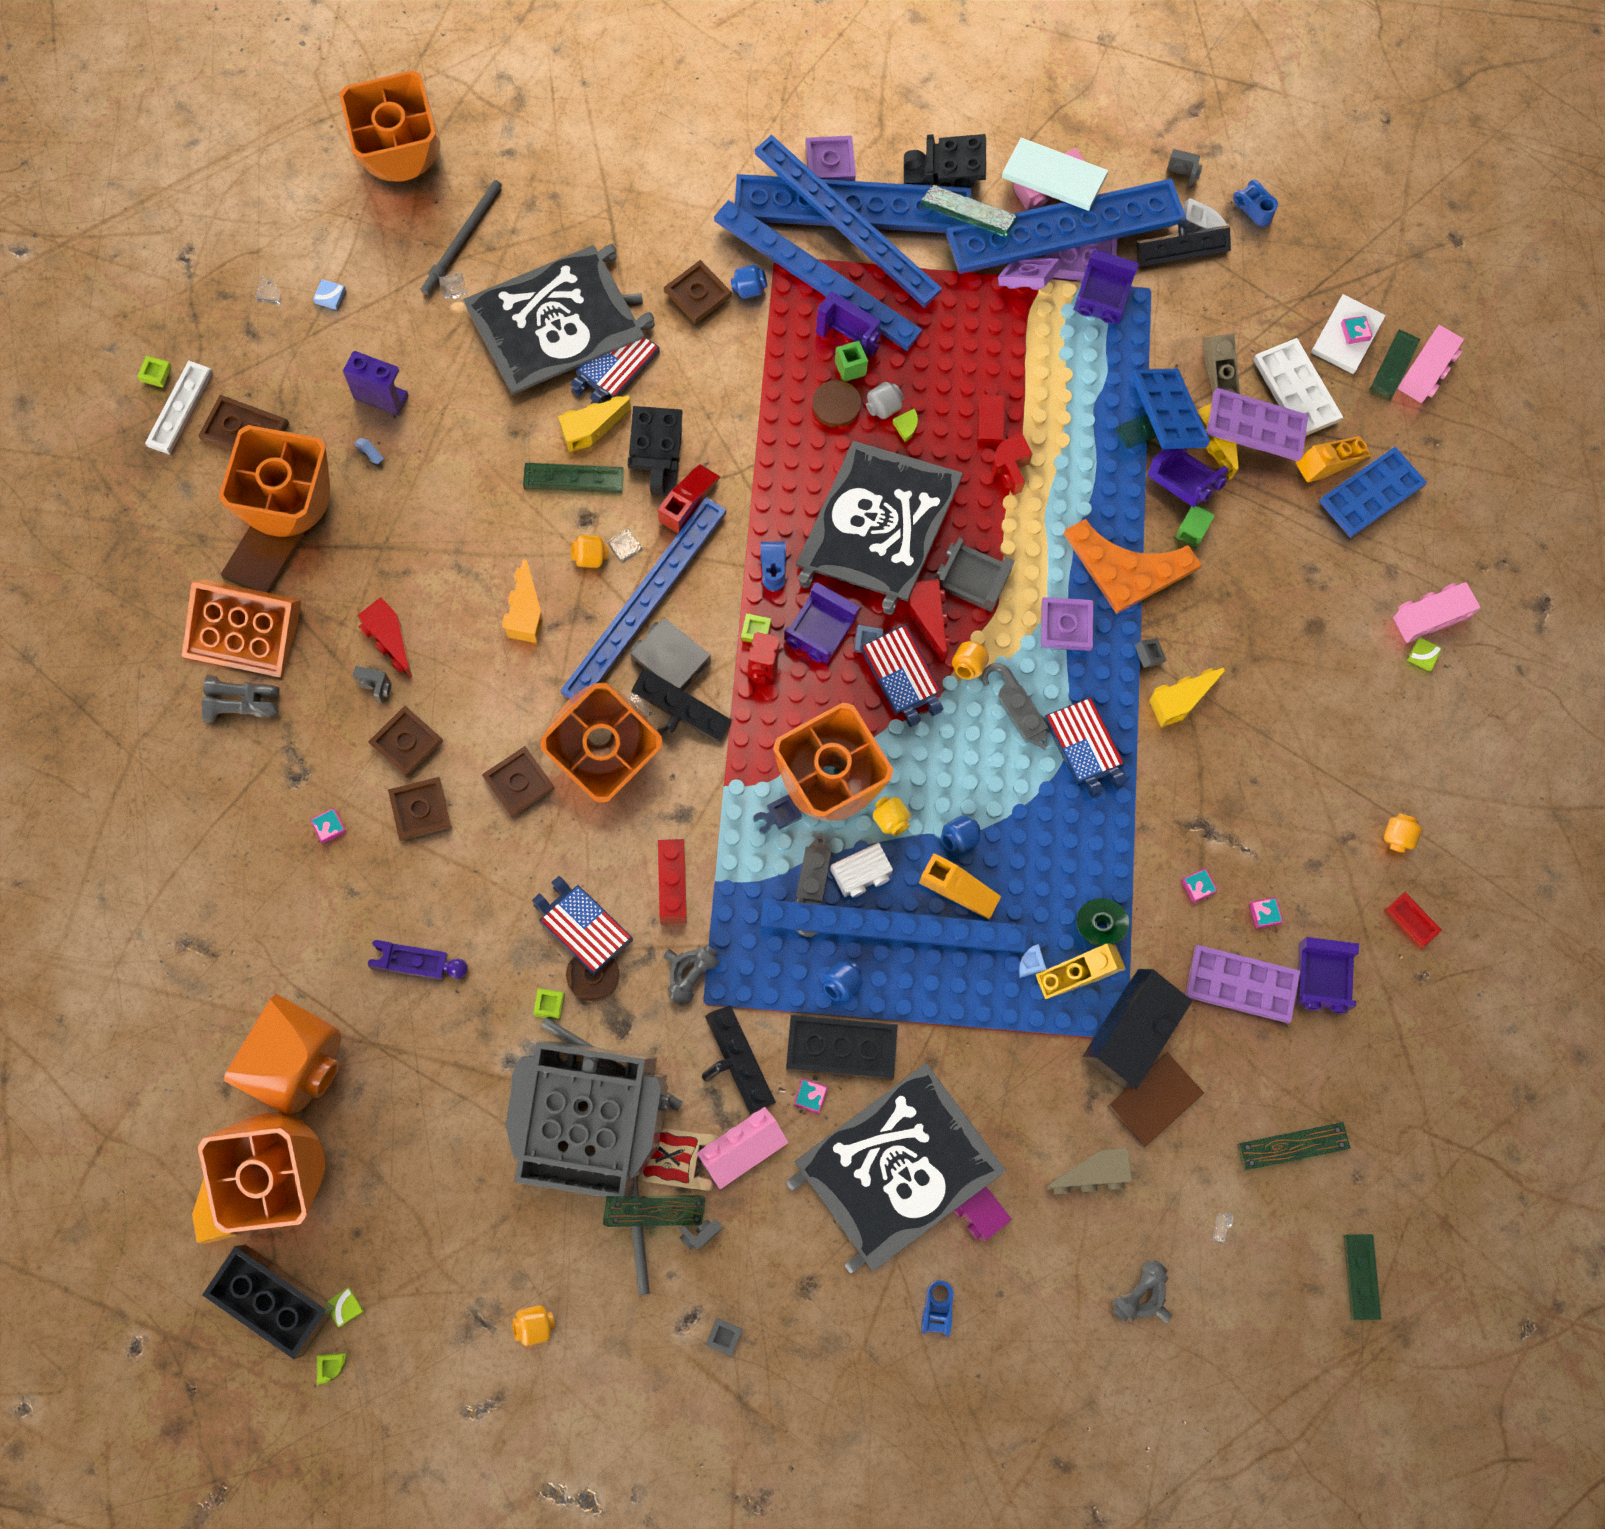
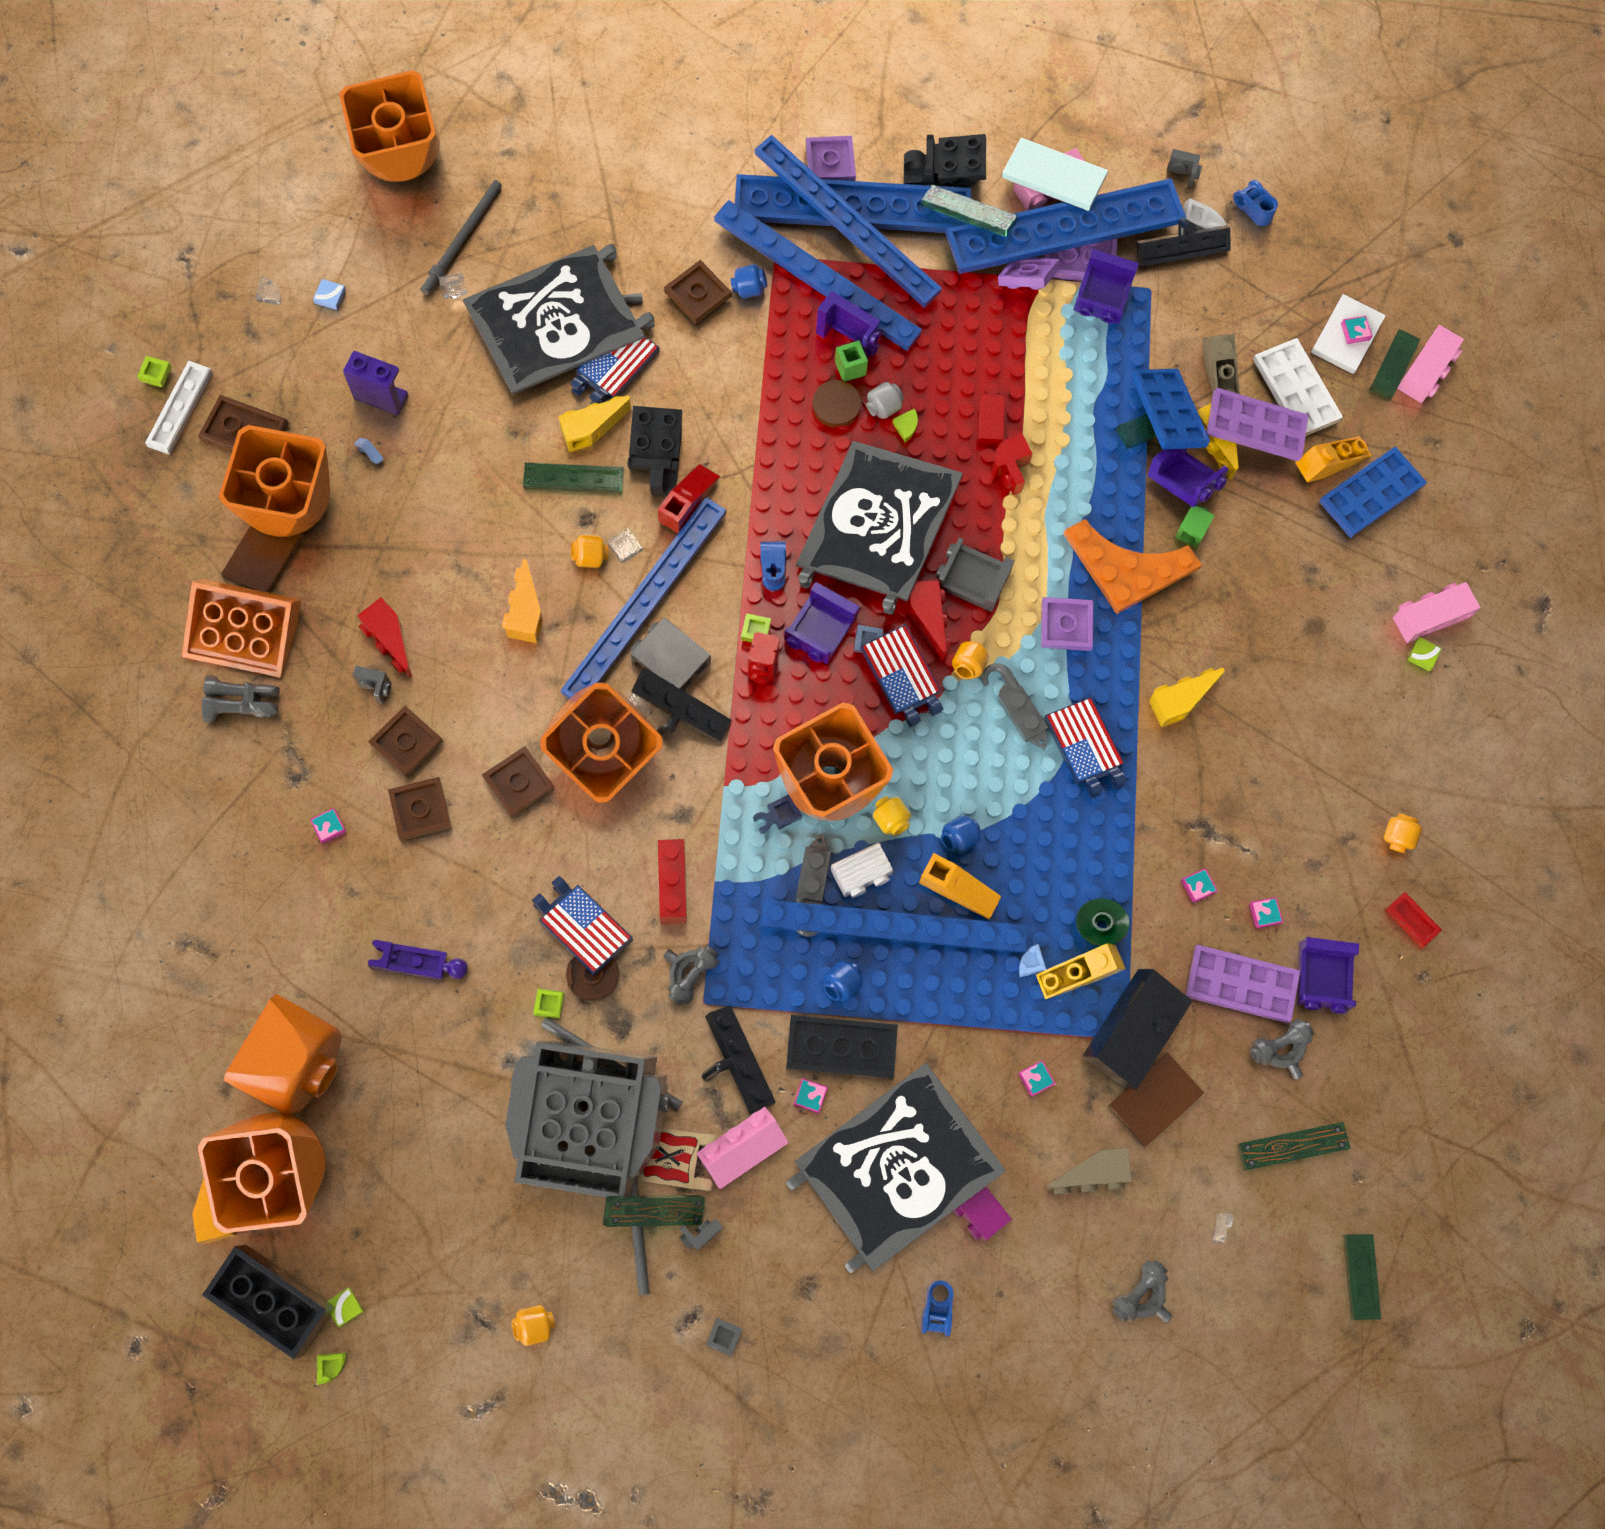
(1036, 1078): none -> tile
(1150, 652): dark grey plate -> none
(1298, 1034): none -> dark grey piece

